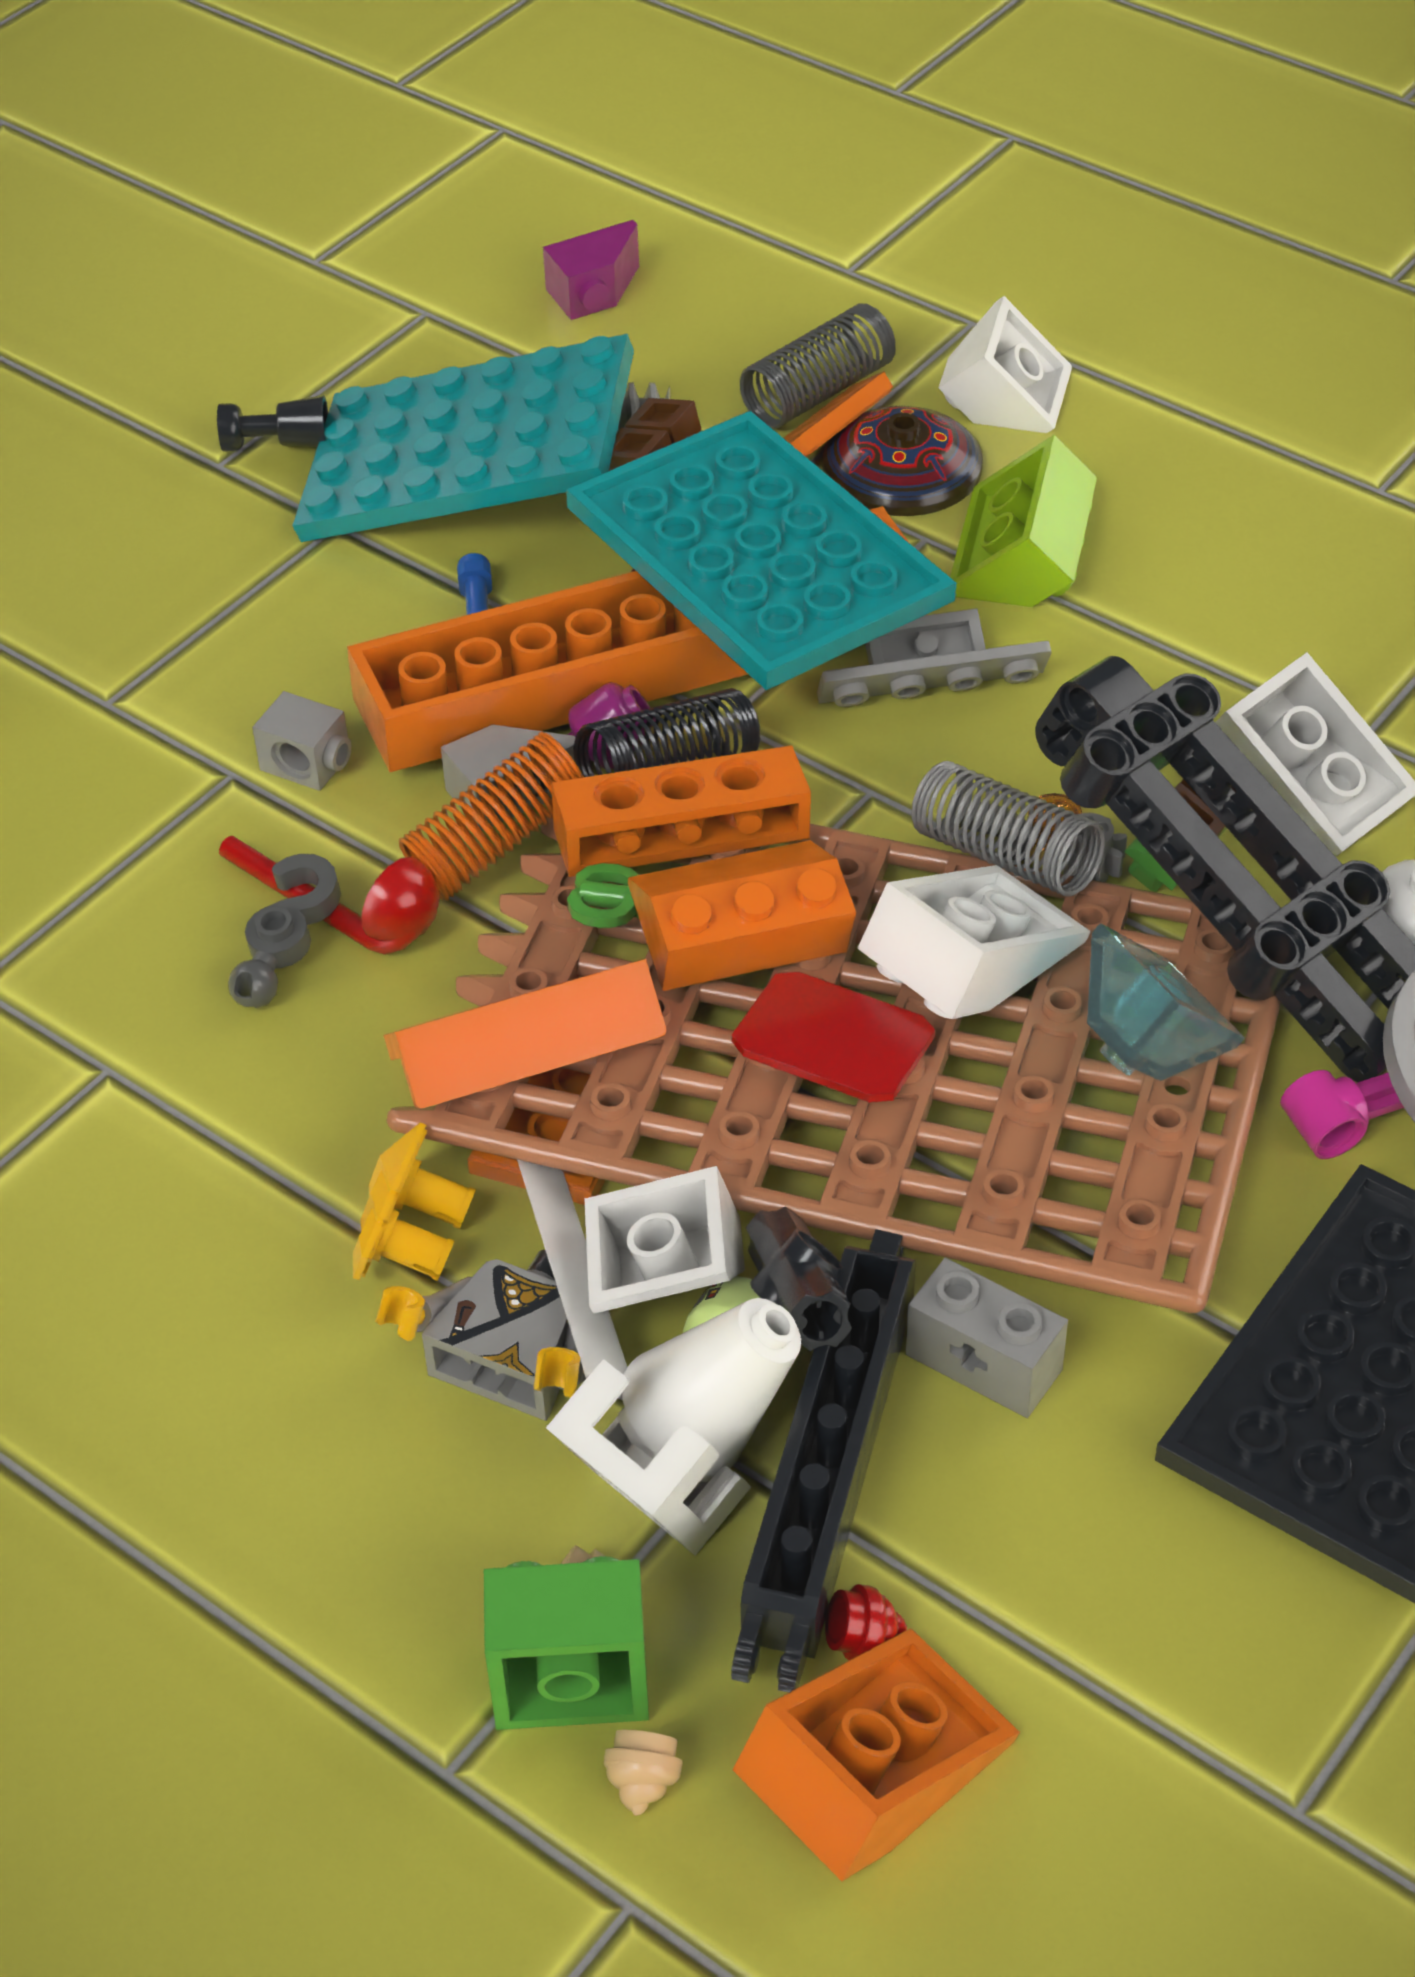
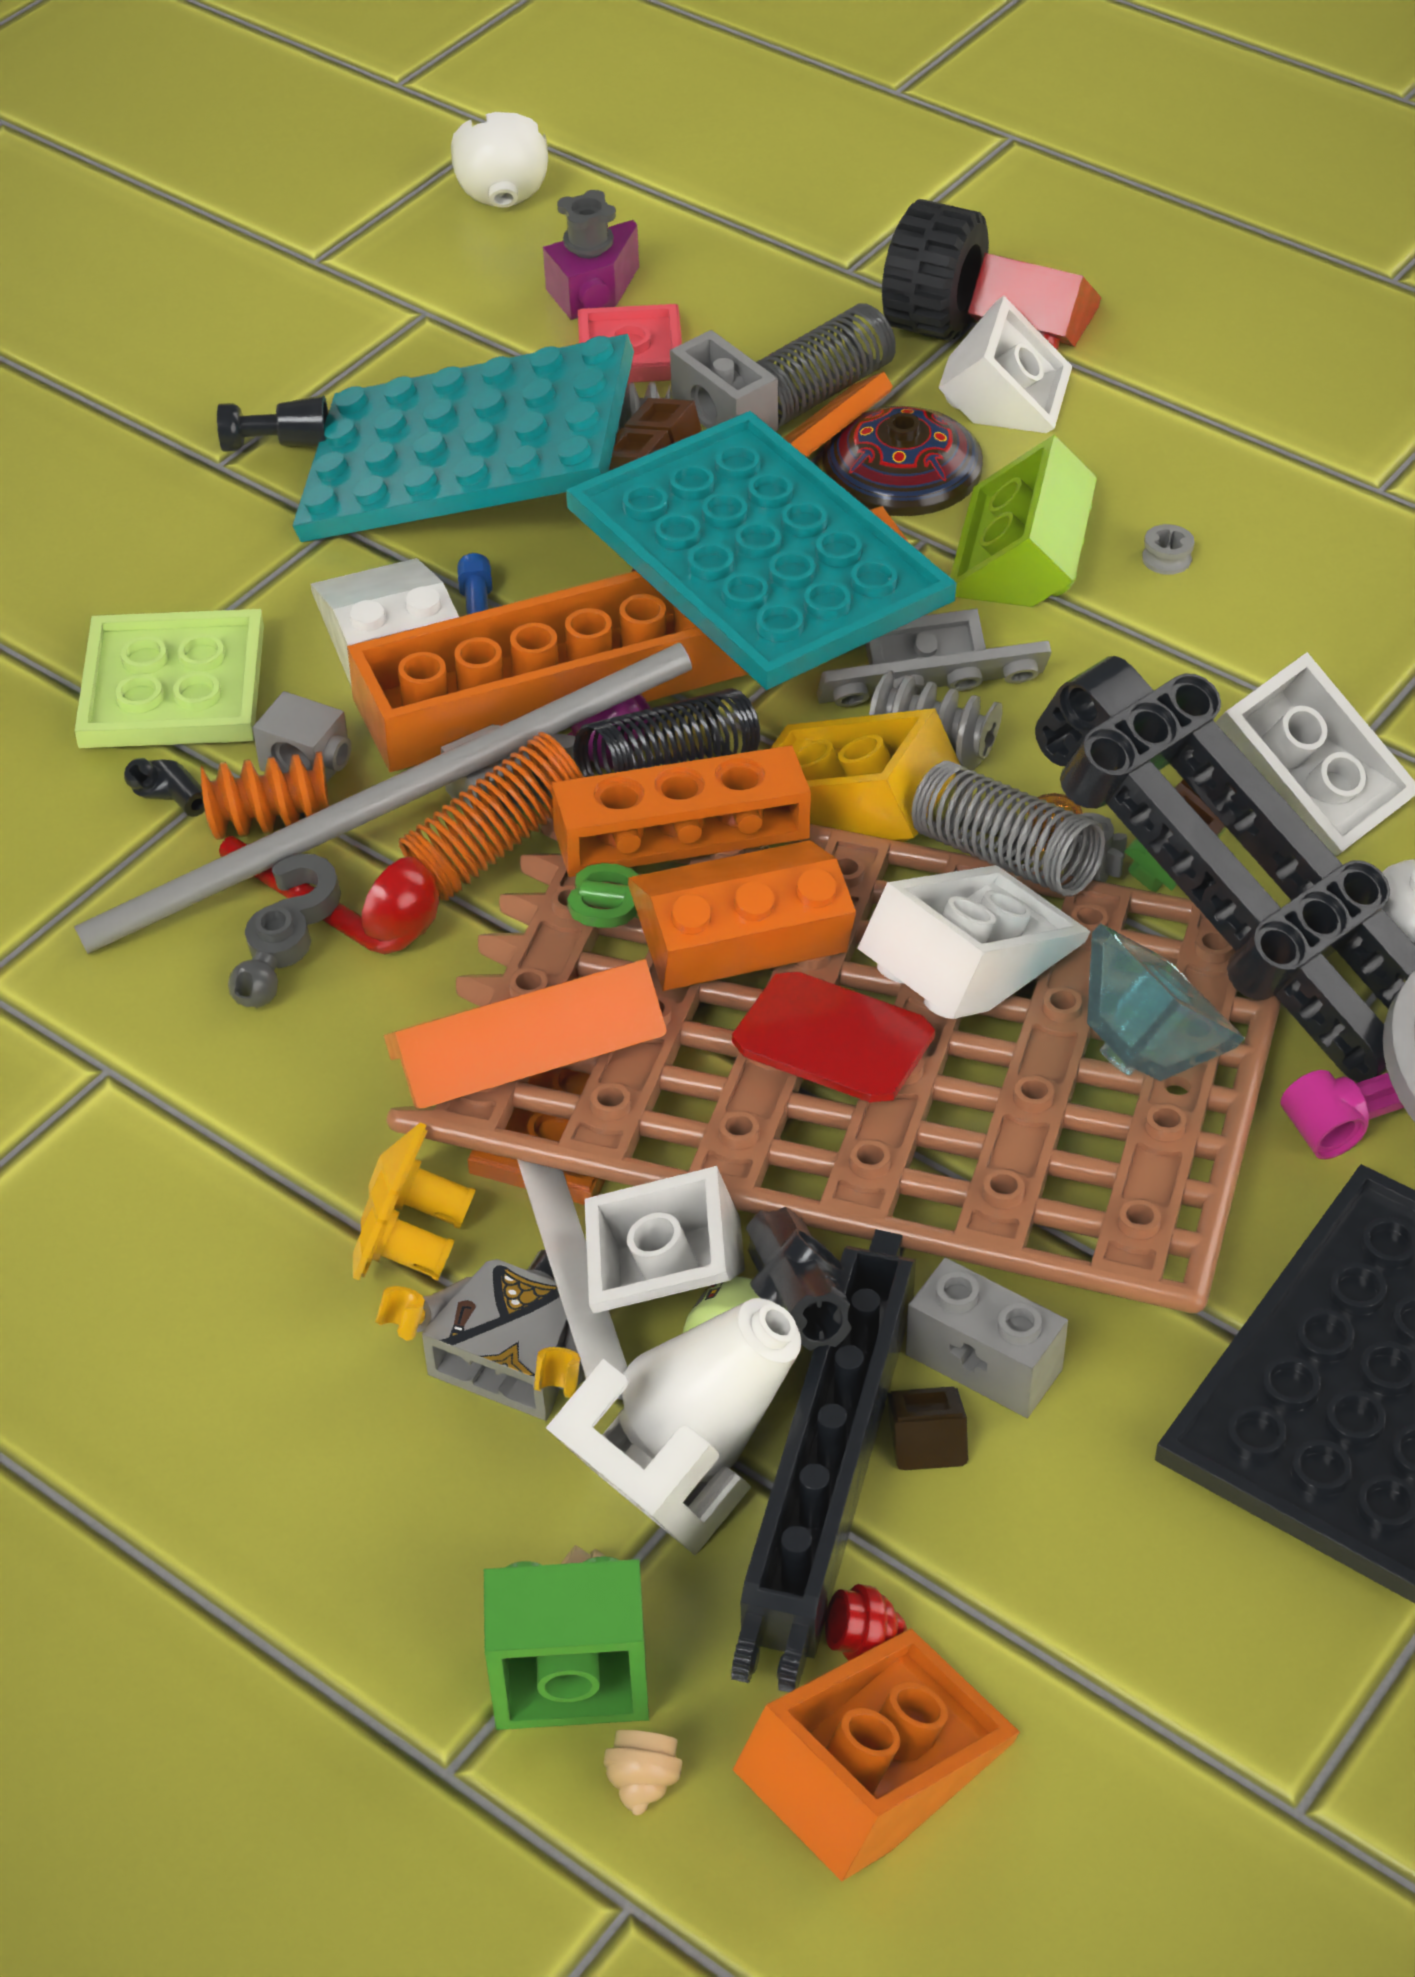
(165, 781): none -> black arm
(170, 678): none -> yellowish green plate
(263, 795): none -> orange piece
(380, 604): none -> white slope
(381, 798): none -> light grey piece
(500, 159): none -> white cylinder
(587, 223): none -> dark grey brick
(650, 329): none -> coral tile
(722, 381): none -> light grey brick
(869, 768): none -> yellow slope
(928, 1428): none -> dark brown slope
(933, 268): none -> black tyre
(966, 728): none -> light grey piece
(1050, 299): none -> slope
(1168, 549): none -> light grey bush

